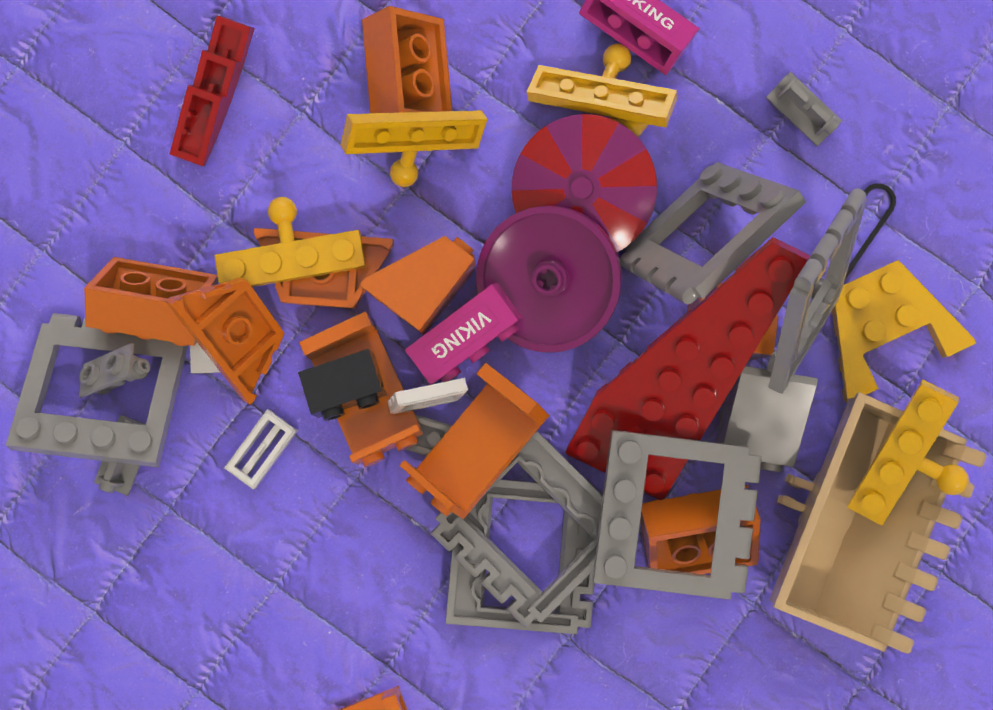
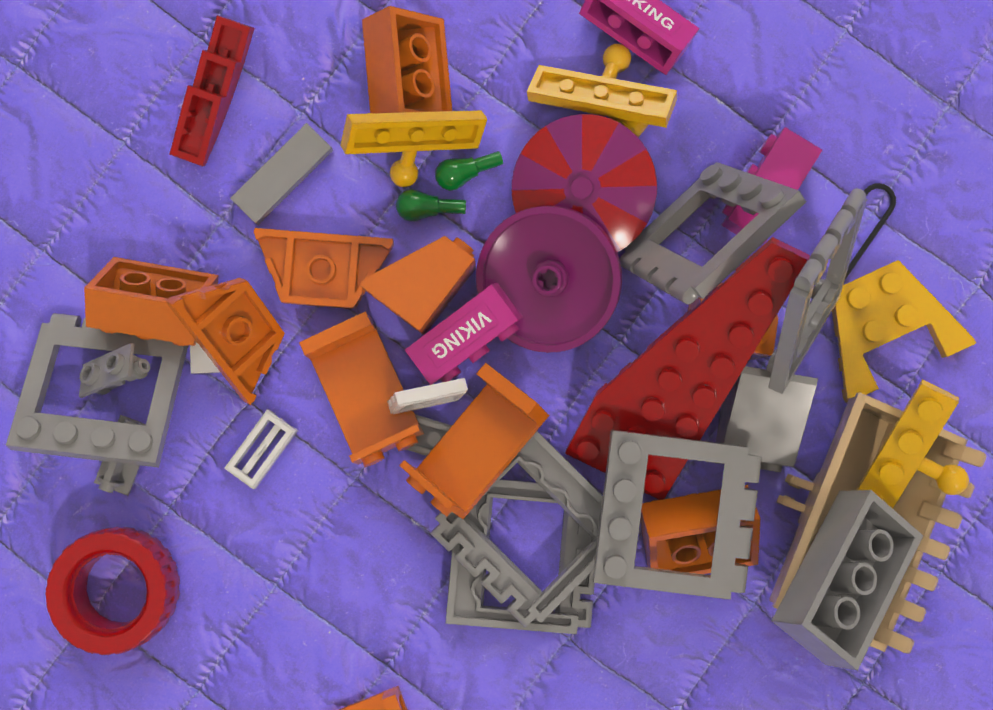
(69, 600): none -> red tyre
(281, 174): none -> light grey tile
(291, 258): yellow plate -> none
(342, 385): black hinge -> none
(416, 205): none -> green piece
(457, 172): none -> green piece
(785, 161): none -> dark pink brick
(803, 109): light grey hinge -> none
(848, 579): none -> light grey brick

